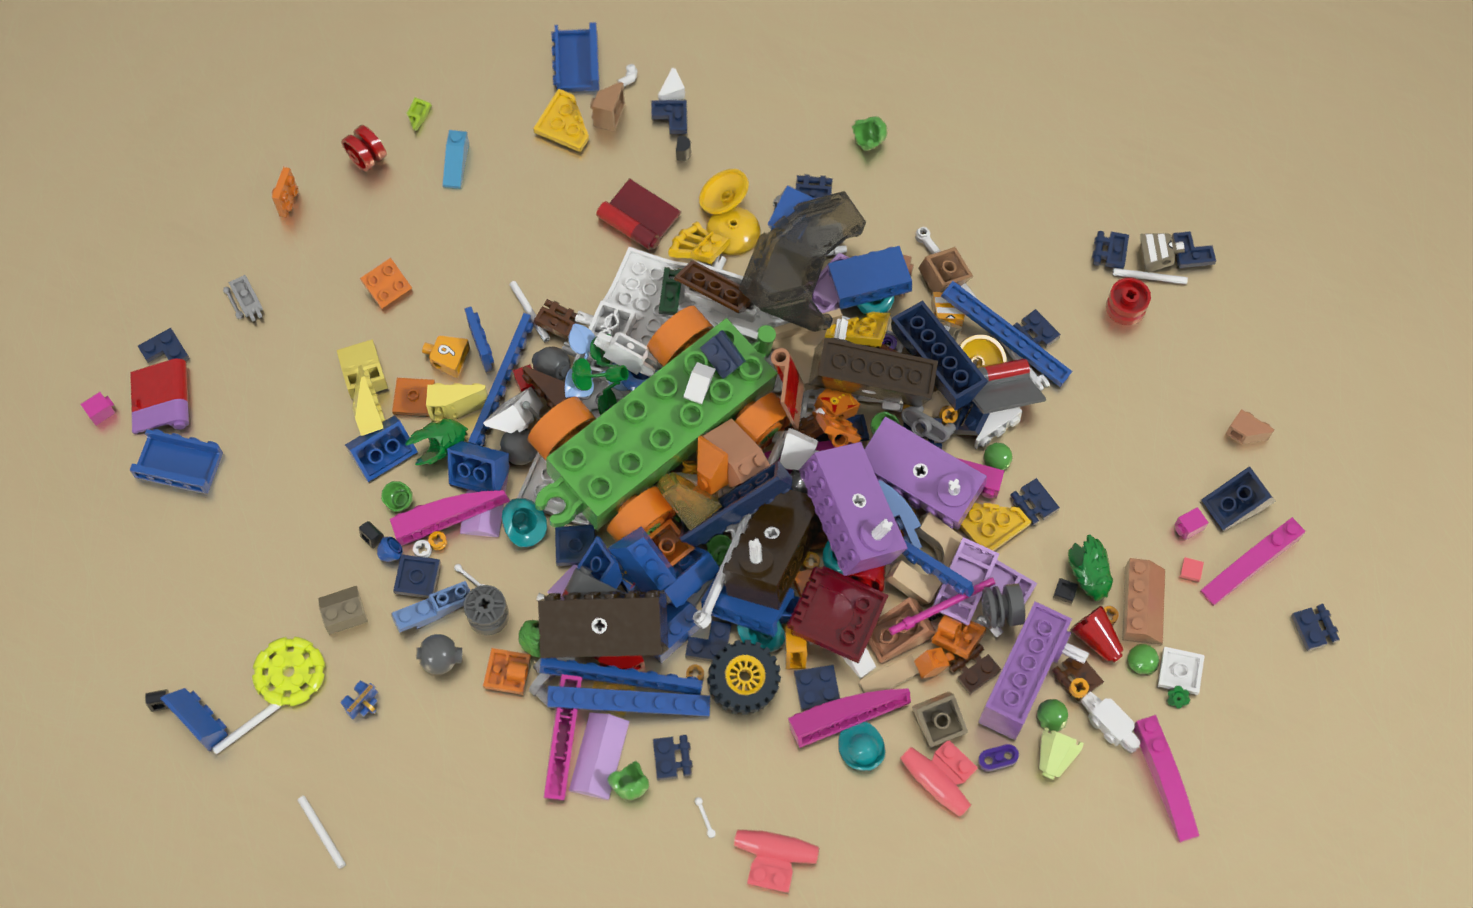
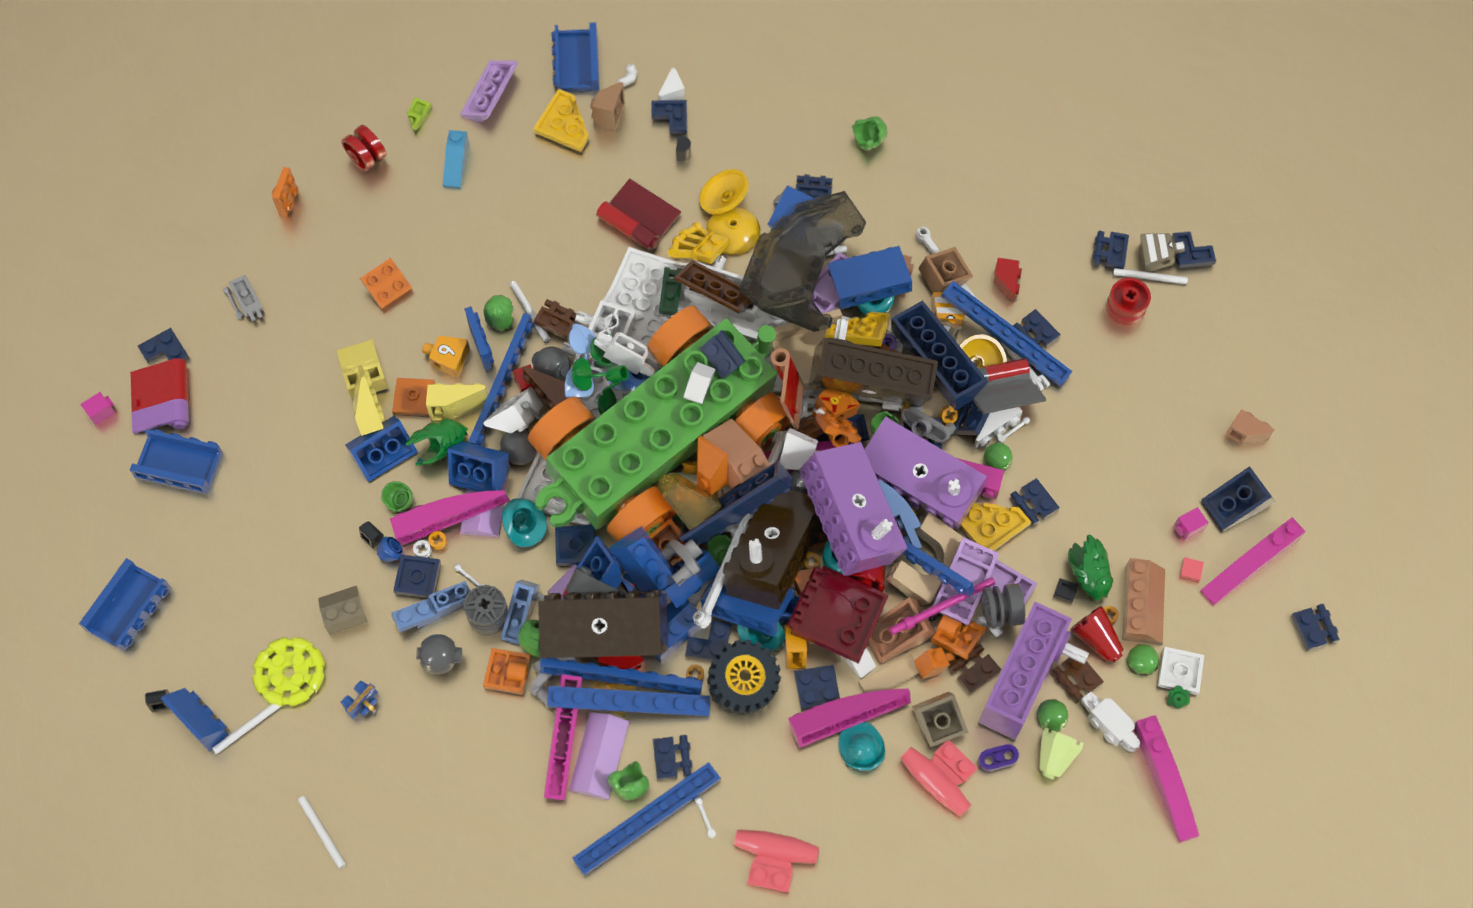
(124, 605): none -> blue panel
(488, 90): none -> lavender slope
(499, 312): none -> bright green hair
(520, 609): none -> medium blue slope
(646, 819): none -> blue plate
(688, 554): none -> light grey connector
(1001, 439): none -> white hinge
(1006, 276): none -> red slope
(1082, 693): light orange bush -> none

